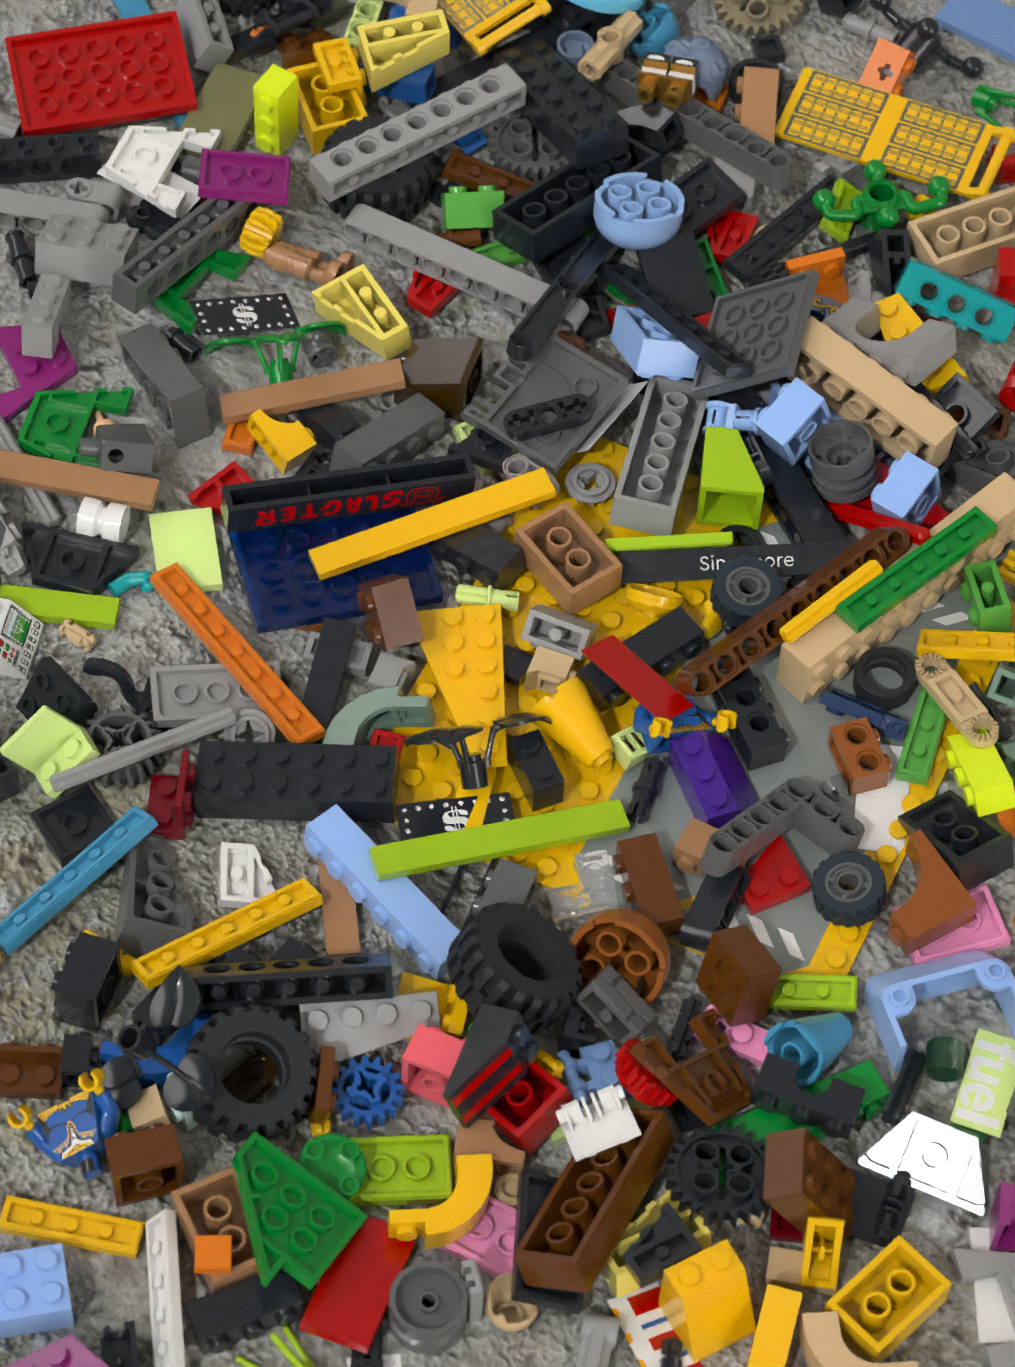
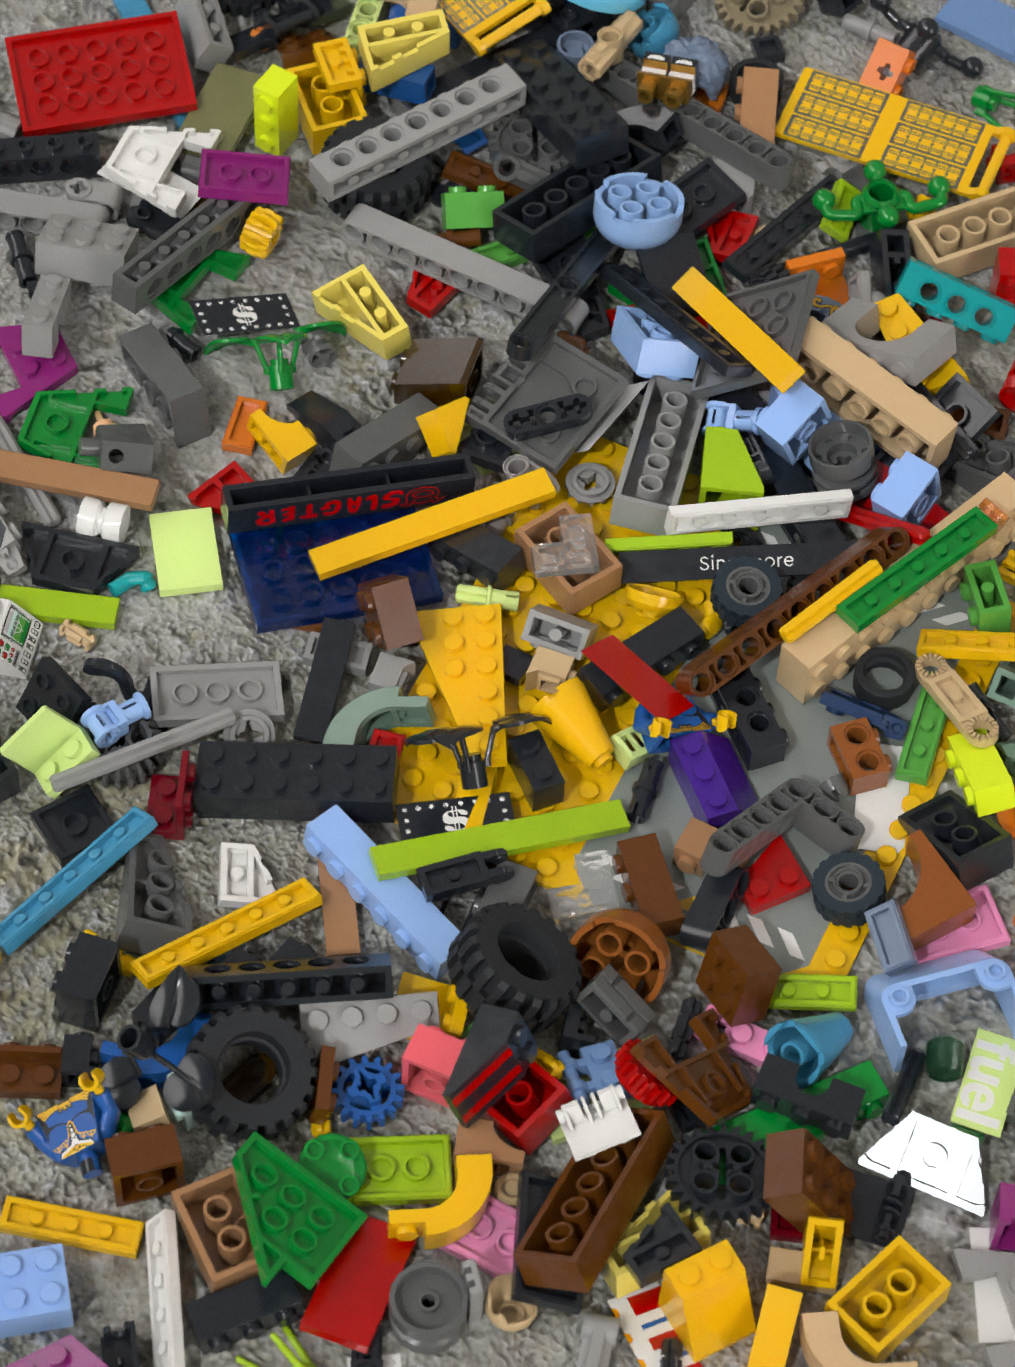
(114, 719): none -> light blue connector
(213, 1254): orange tile -> none
(237, 655): orange tile -> none
(307, 263): medium nougat piece -> none
(313, 391): medium nougat tile -> none
(444, 426): none -> yellow slope
(463, 874): none -> black hinge
(522, 173): none -> dark grey piece
(573, 554): none -> clear plate
(738, 330): none -> yellow tile
(758, 511): none -> white tile
(891, 937): none -> sand blue tile
(993, 512): none -> clear orange tile

